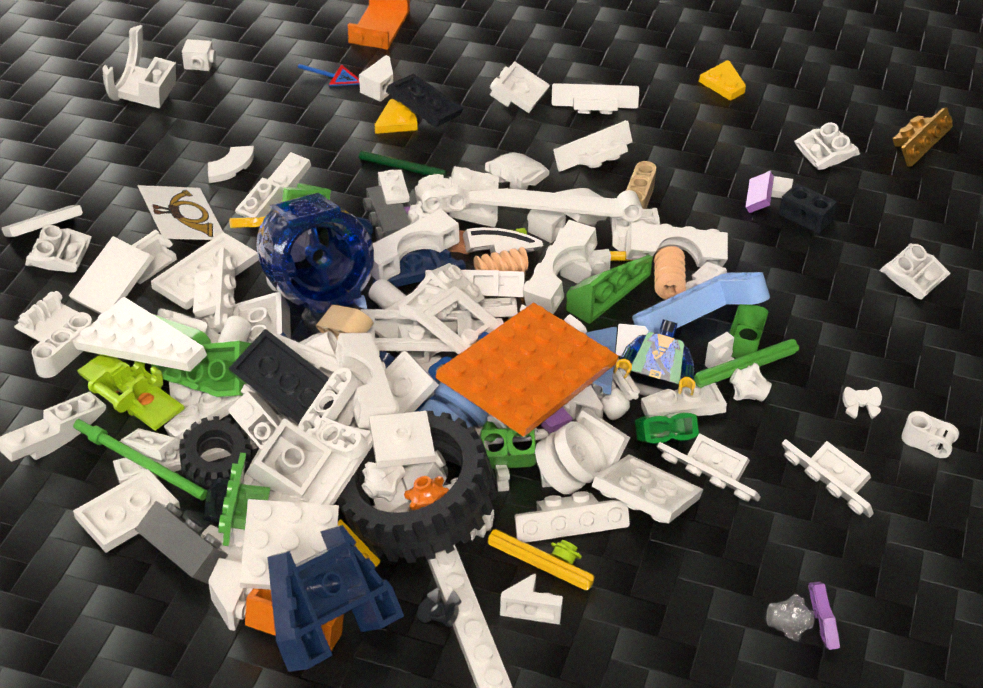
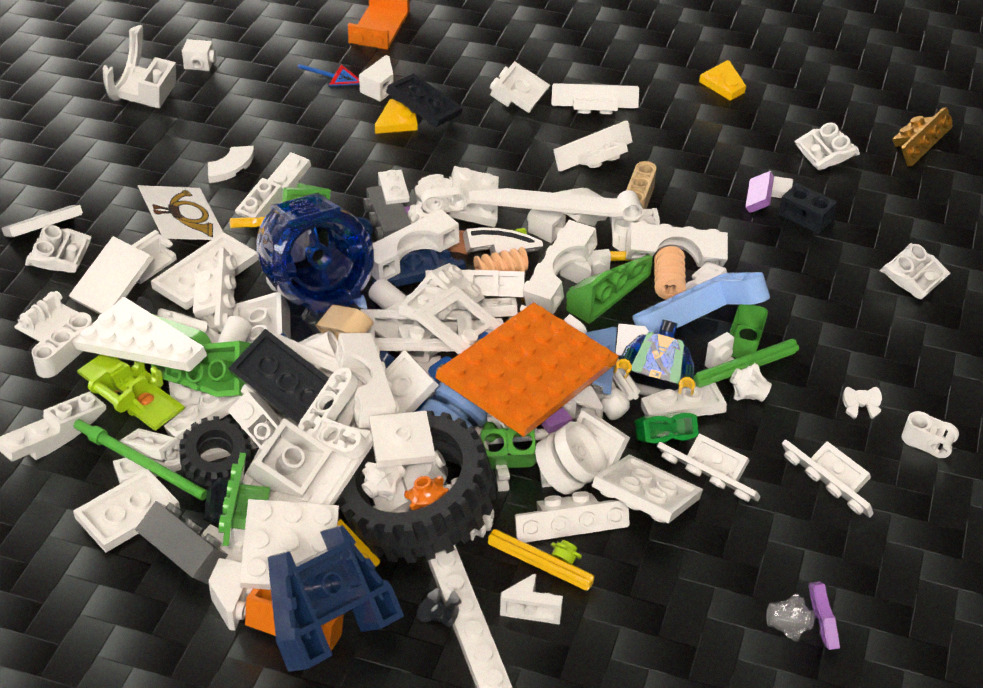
(401, 164): dark green bar -> none
(517, 170): white slope -> none

